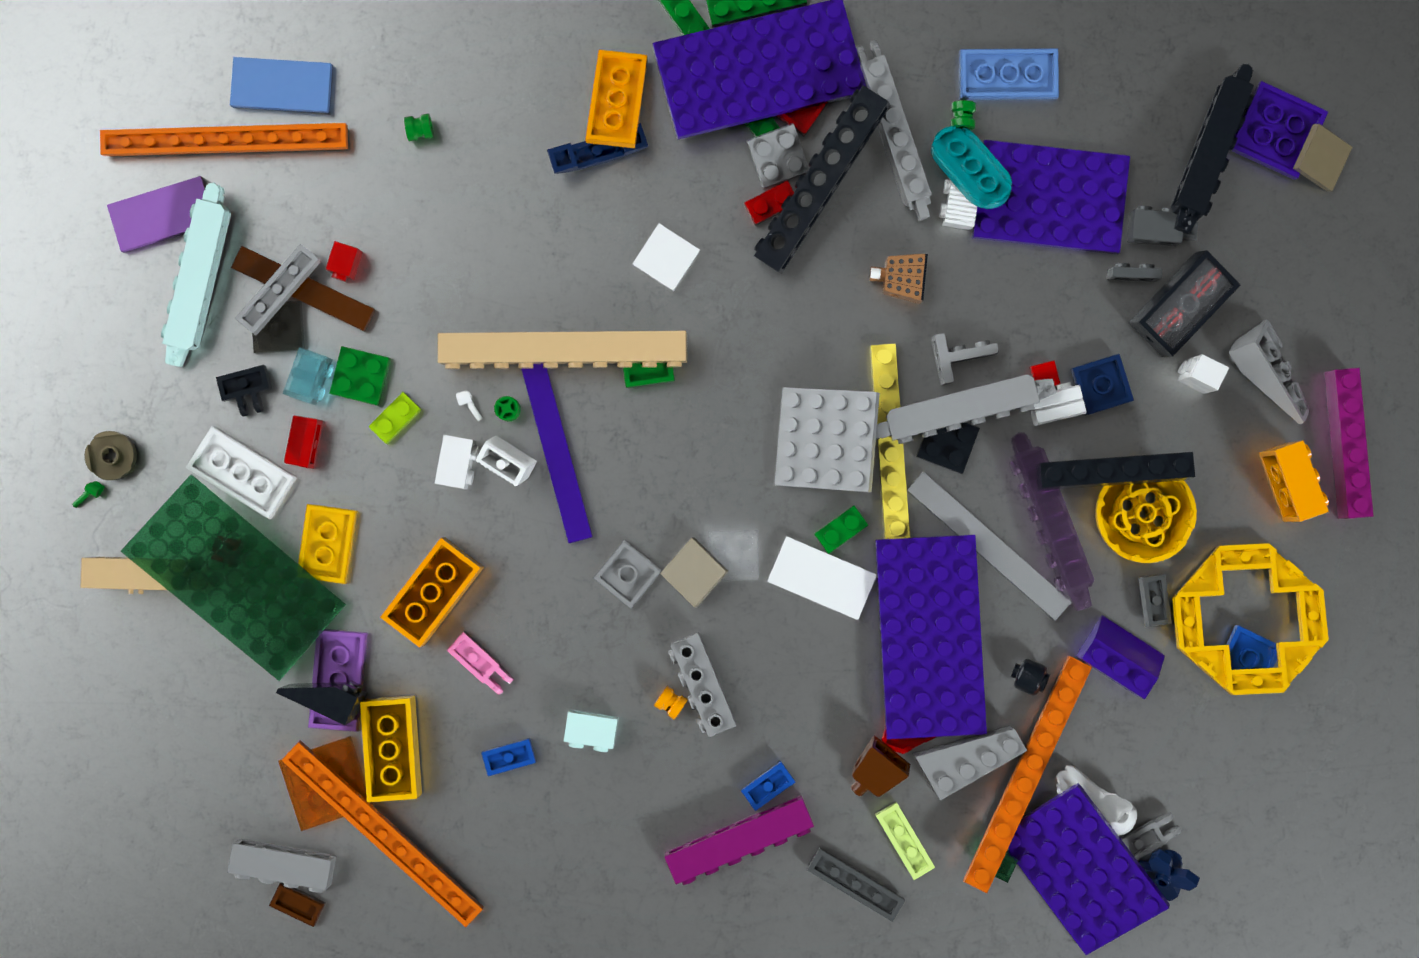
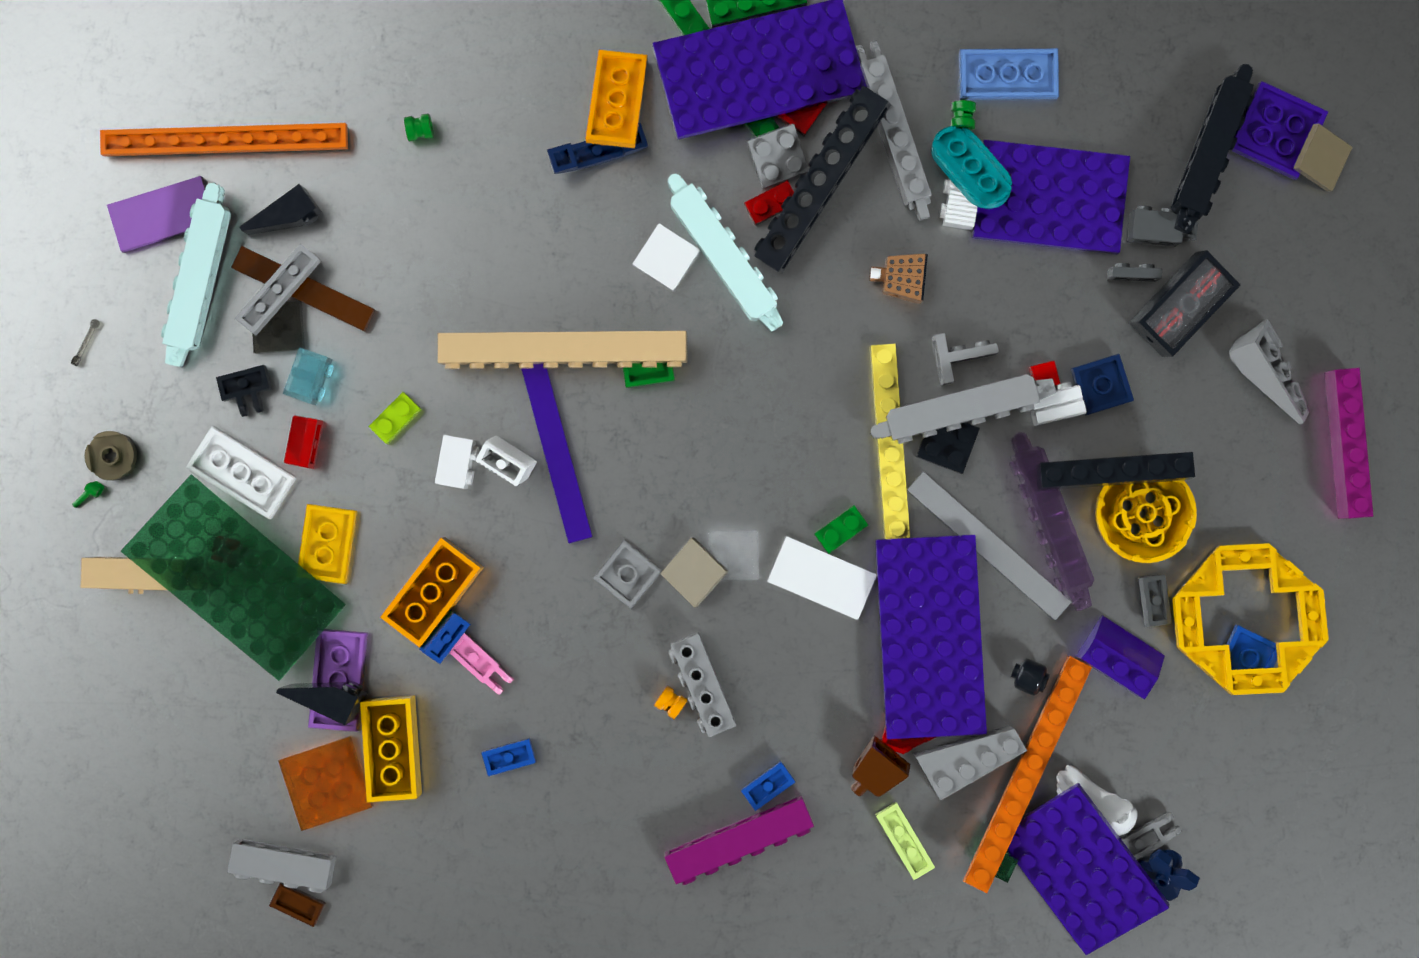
(94, 323): none -> clear smoke hinge
(281, 85): medium blue tile -> none
(287, 212): none -> black slope
(343, 261): red brick -> none
(360, 375): green plate -> none
(382, 833): orange plate -> none
(444, 636): none -> blue plate
(465, 397): white hand -> none
(503, 406): green wheel -> none
(590, 730): light aqua brick -> none
(723, 254): none -> light aqua hinge
(827, 439): light grey plate -> none
(855, 884): dark grey plate -> none
(1202, 373): white brick -> none
(1294, 481): light orange brick -> none

